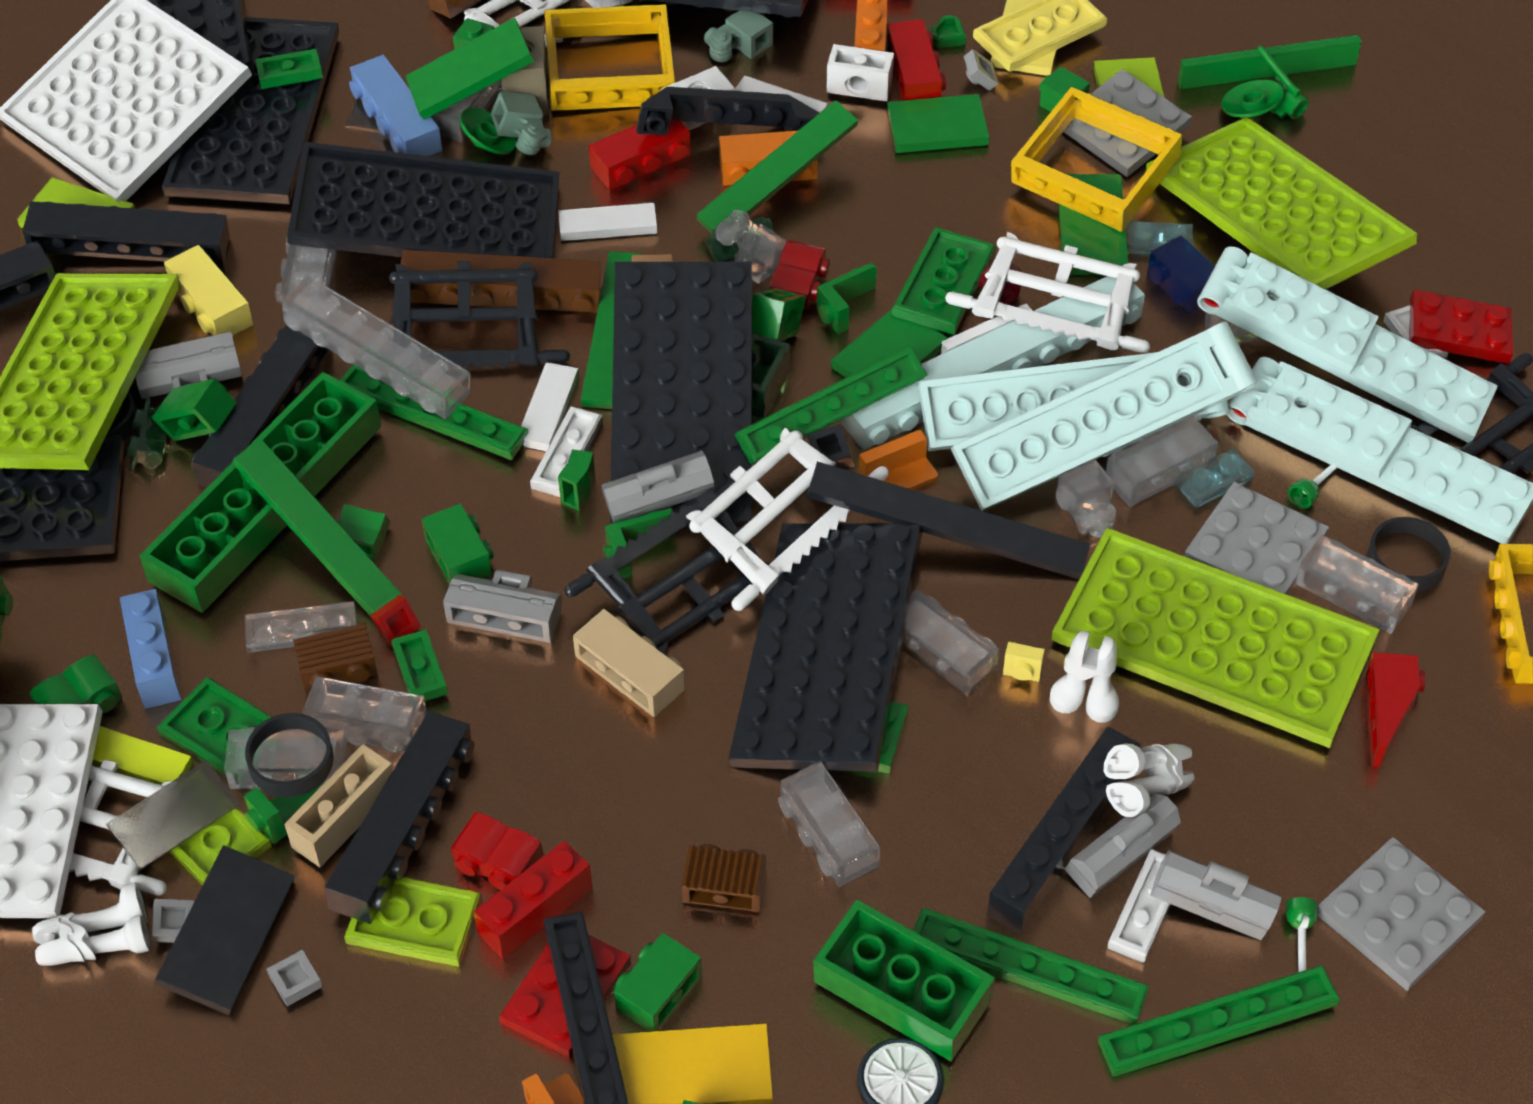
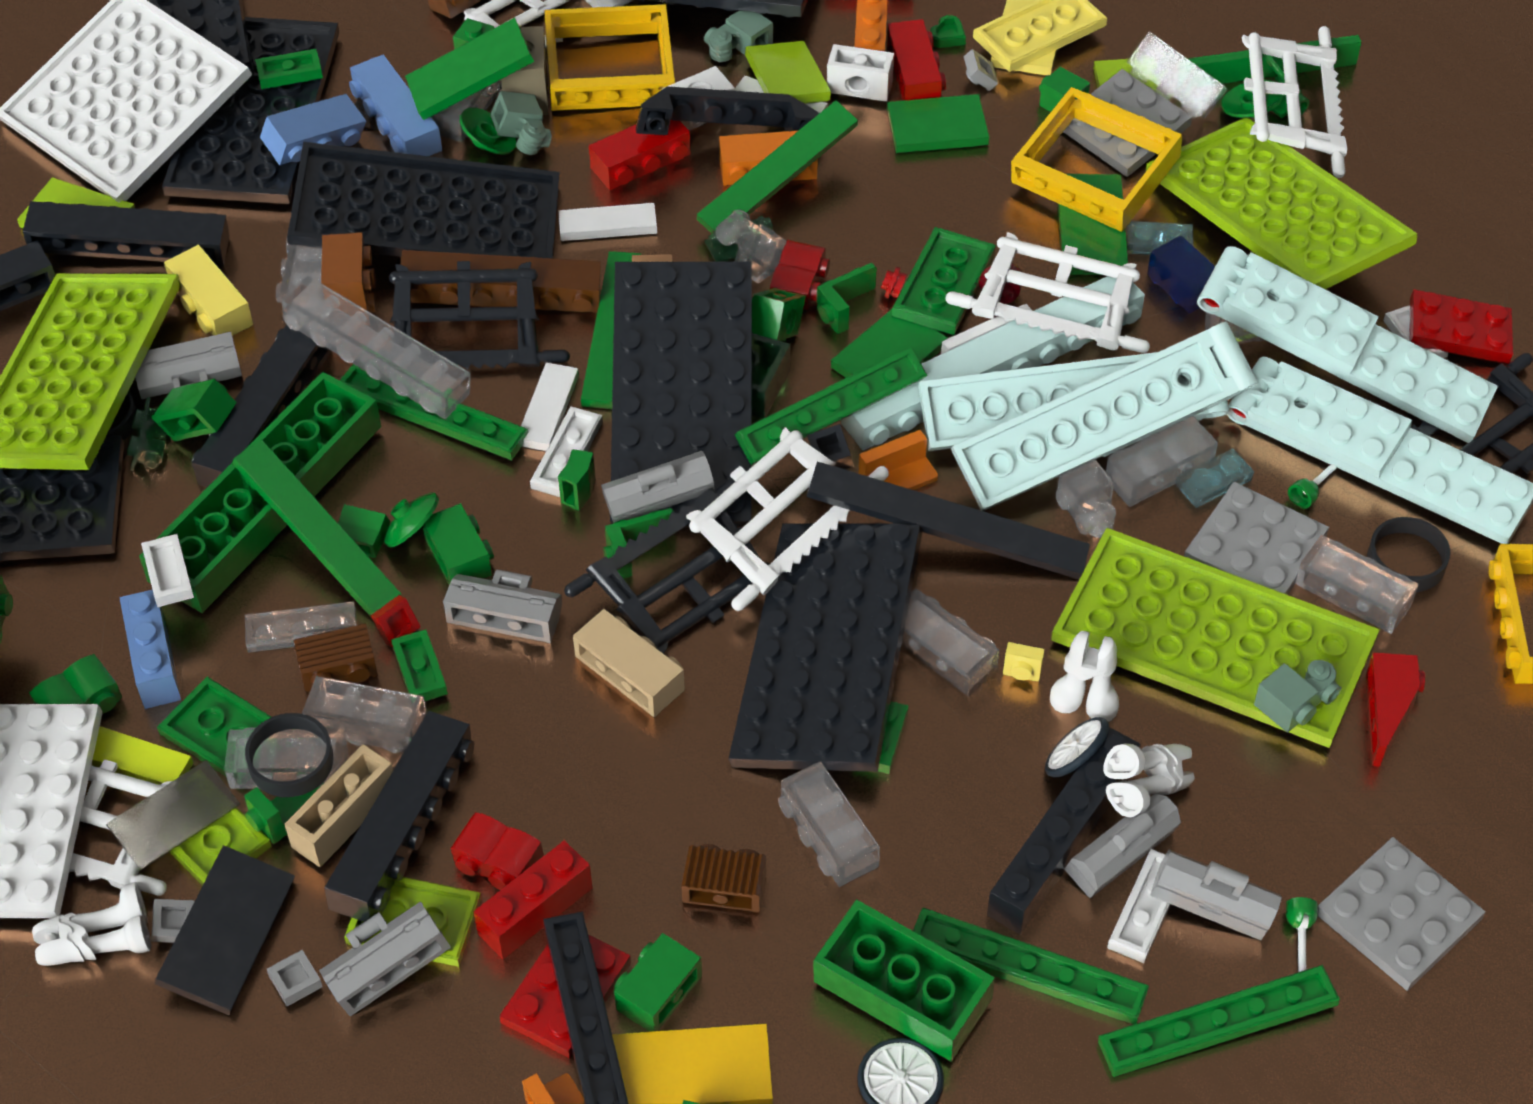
(167, 570): none -> white tile
(323, 122): none -> medium blue brick
(347, 268): none -> dark orange brick
(385, 959): none -> light grey piece
(410, 518): none -> green dish
(788, 70): none -> lime tile
(893, 282): none -> red plate
(1077, 747): none -> wheel
(1176, 76): none -> clear brick
(1292, 699): none -> sand green brick
(1294, 134): none -> white piece

